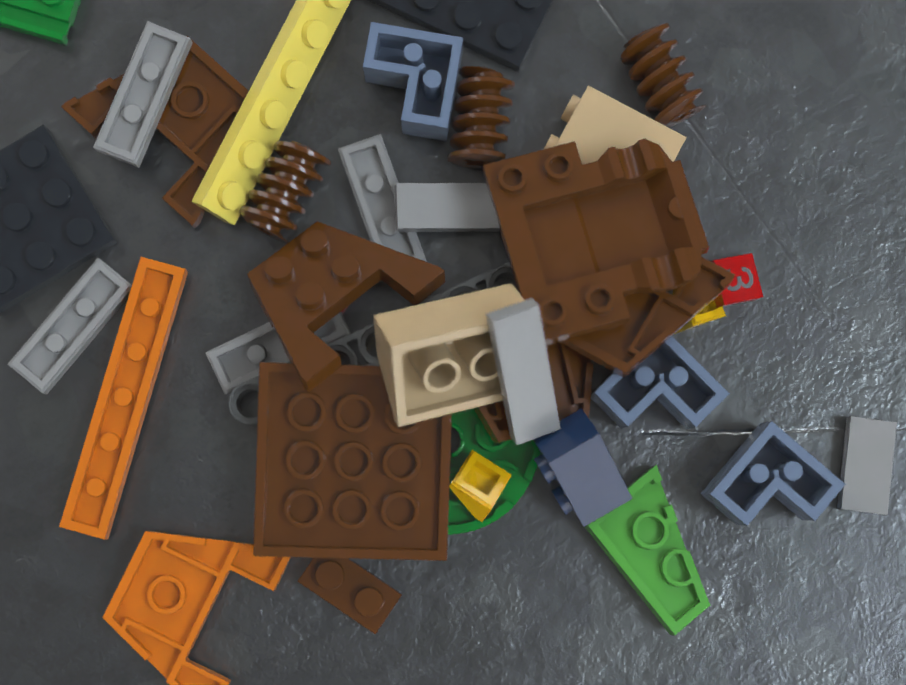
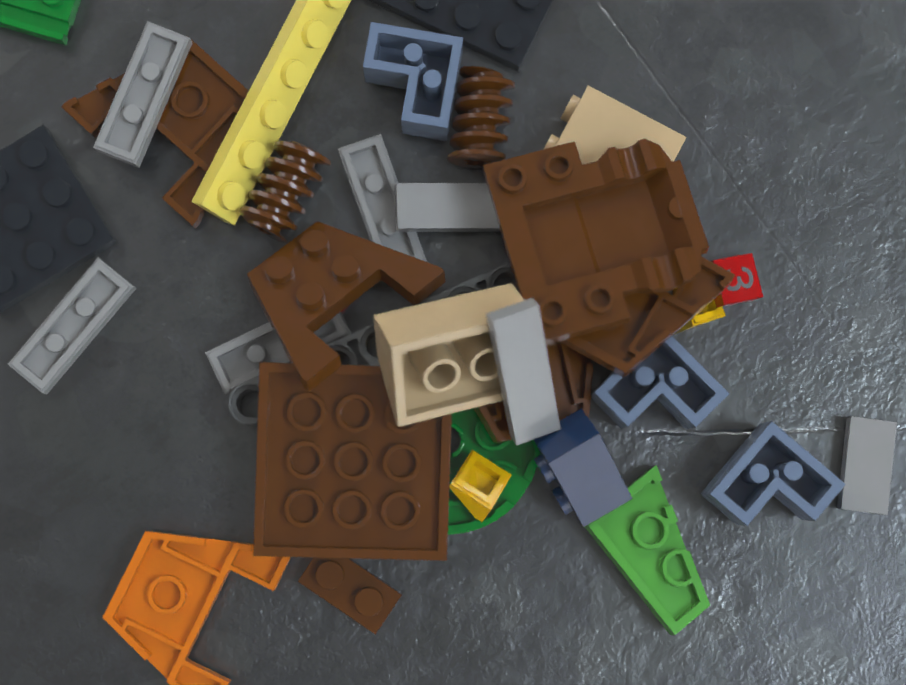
(123, 398): orange plate -> none
(661, 76): reddish brown piece -> none

